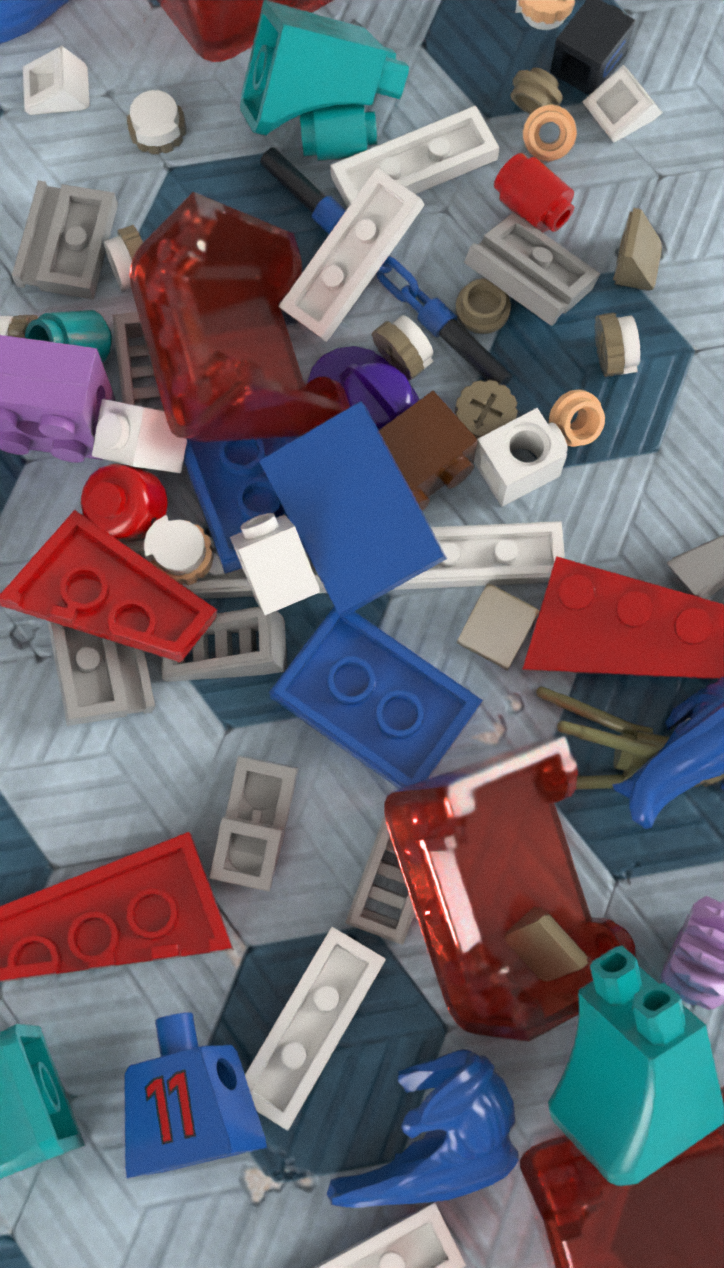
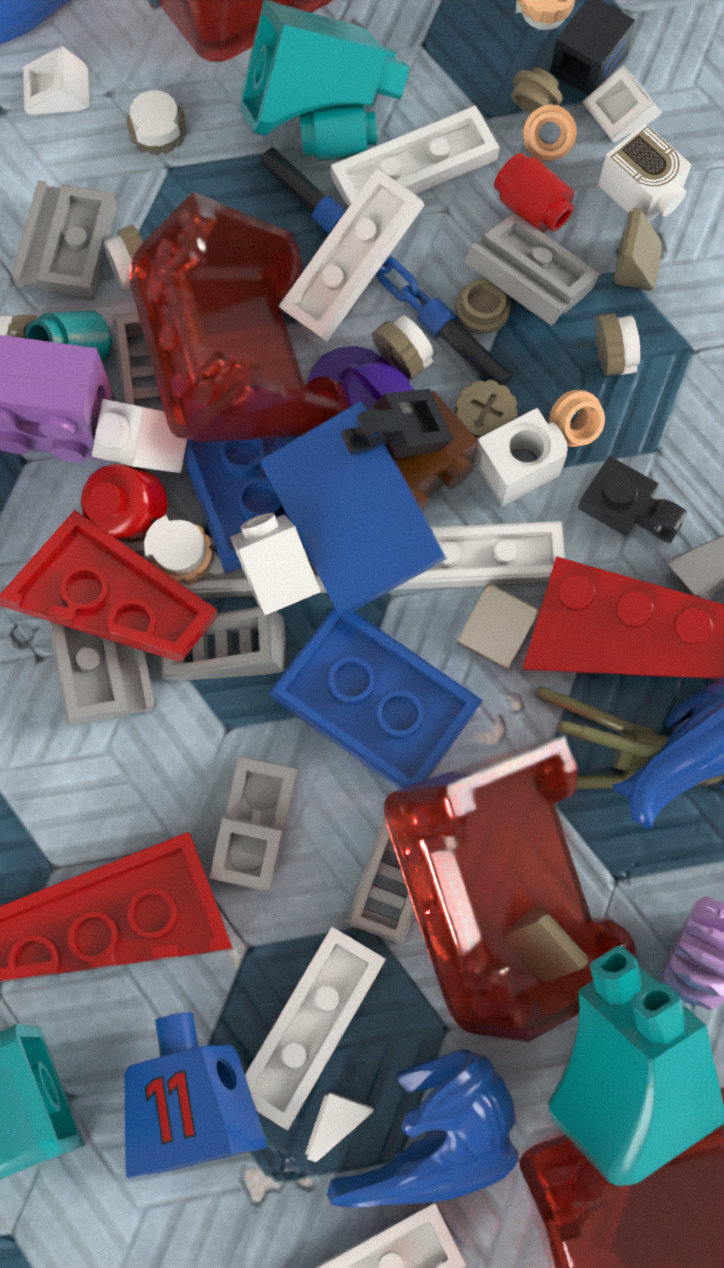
(334, 1122): none -> white slope
(405, 421): none -> black plate
(624, 498): none -> black plate
(645, 174): none -> white brick

